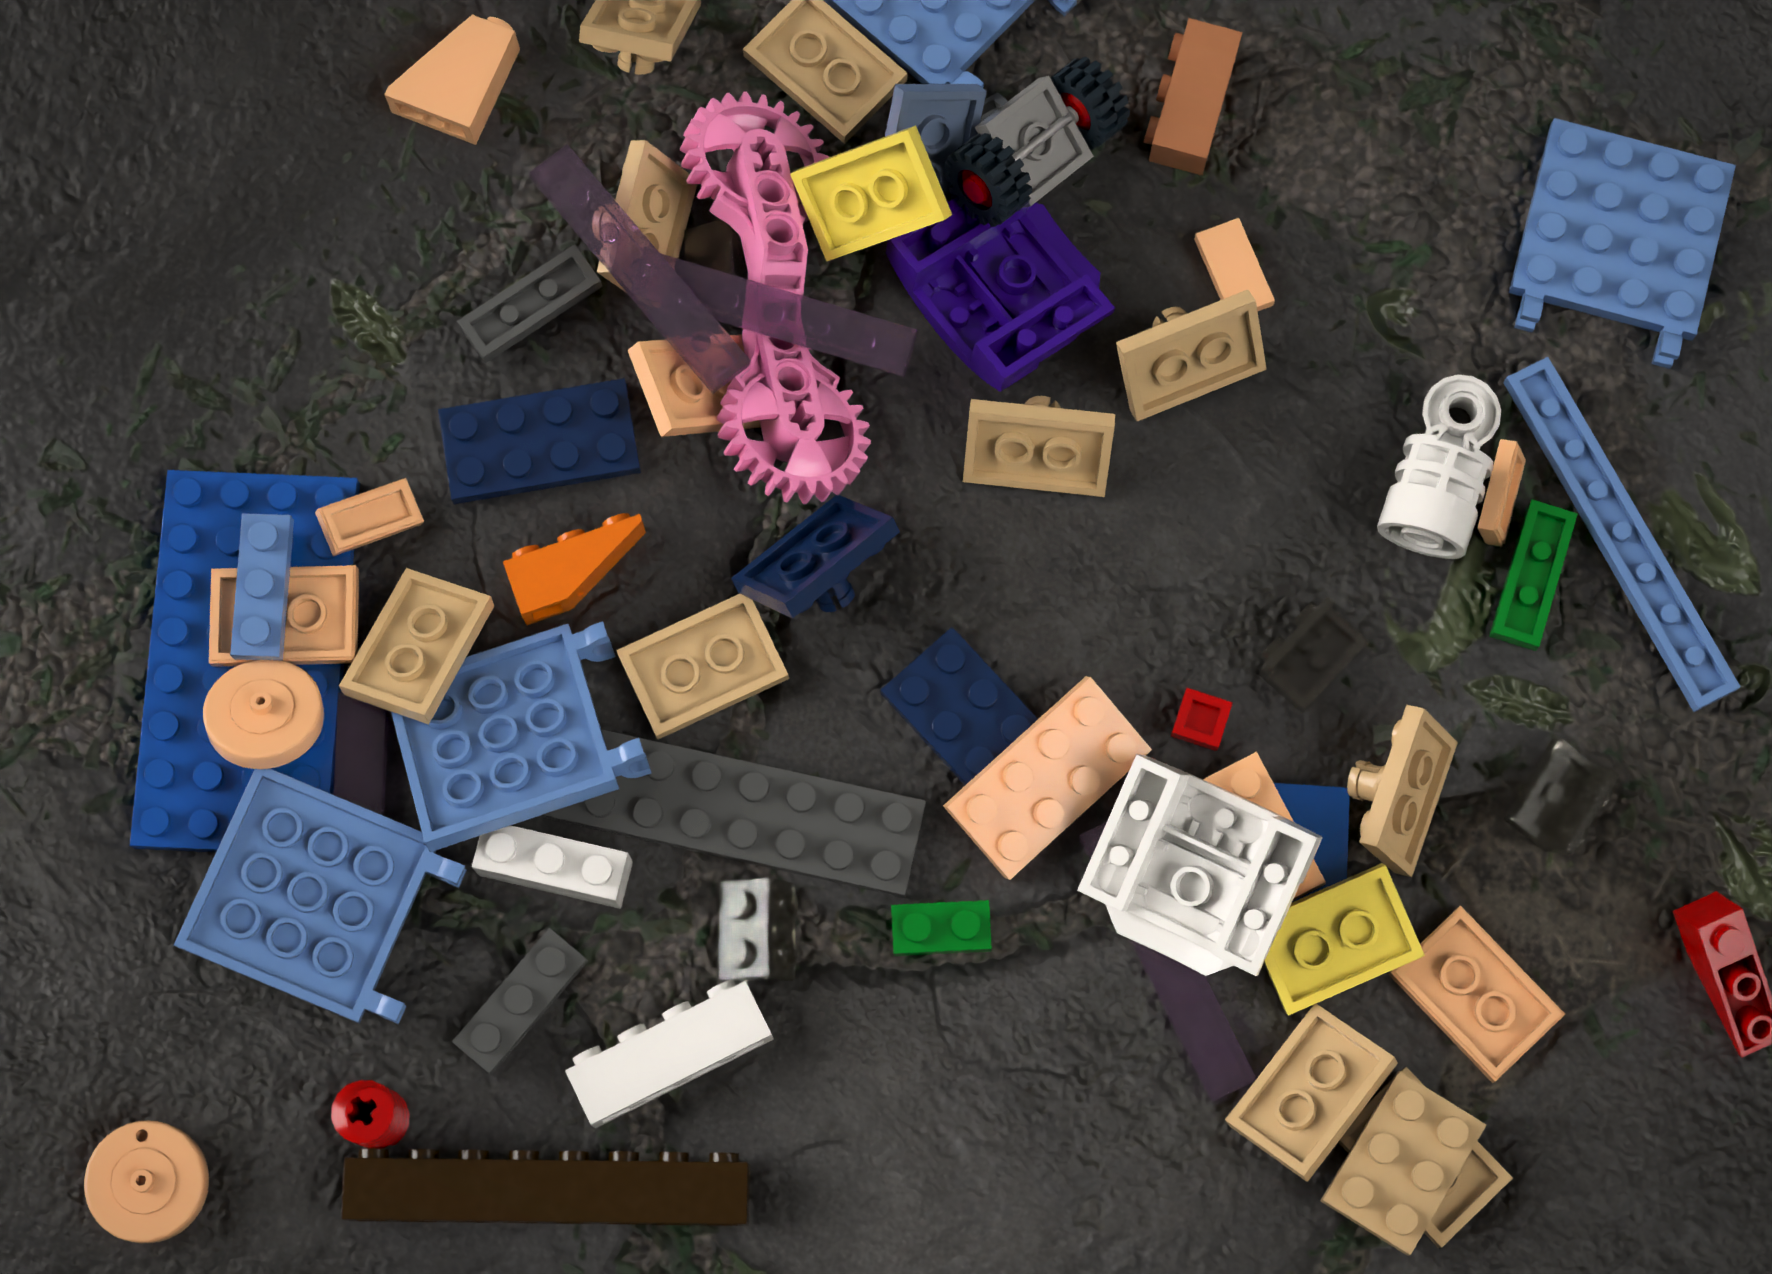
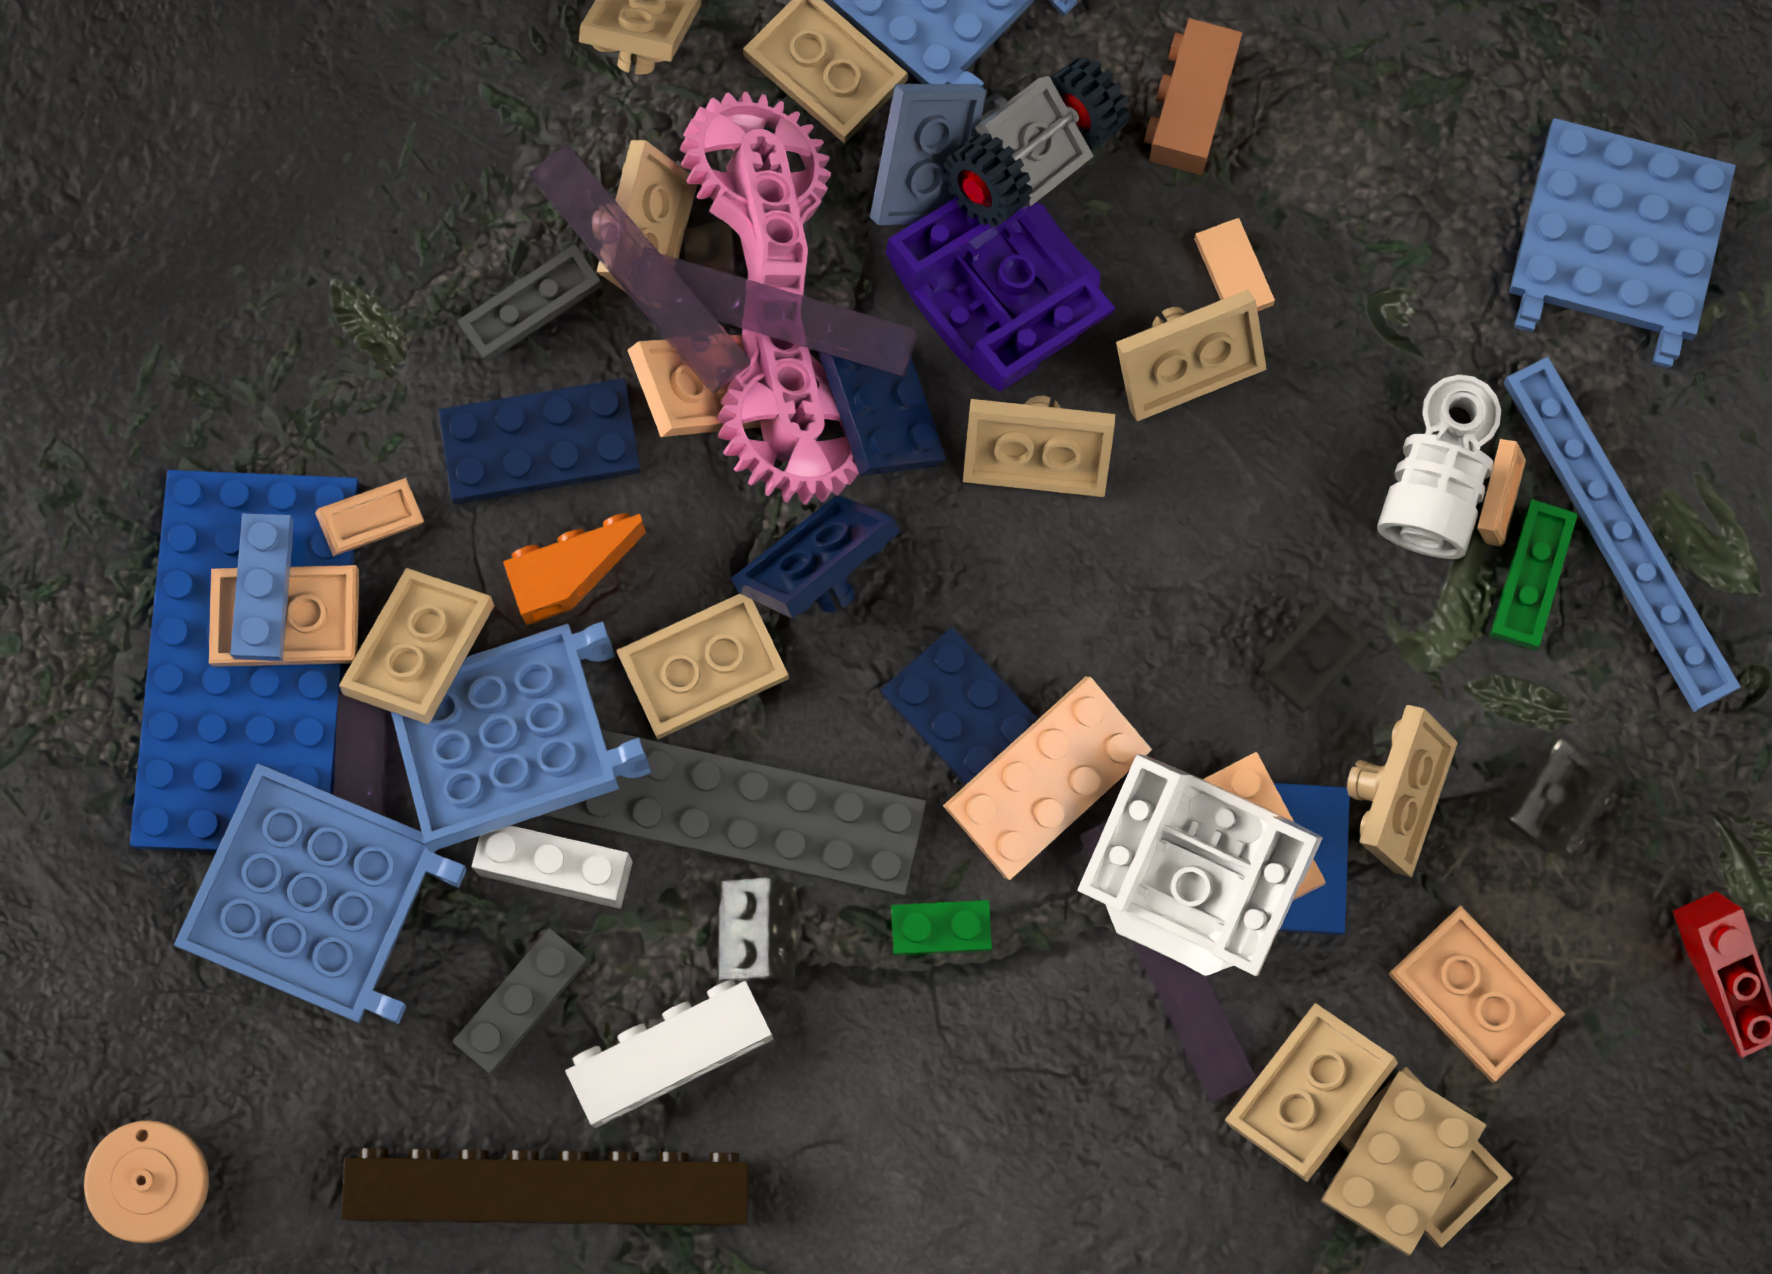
(263, 714): light nougat wheel -> none
(351, 1113): red piece -> none
(458, 79): light nougat slope -> none
(871, 193): light yellow plate -> none
(883, 417): none -> dark blue plate
(1201, 719): red plate -> none
(1340, 939): light yellow plate -> none

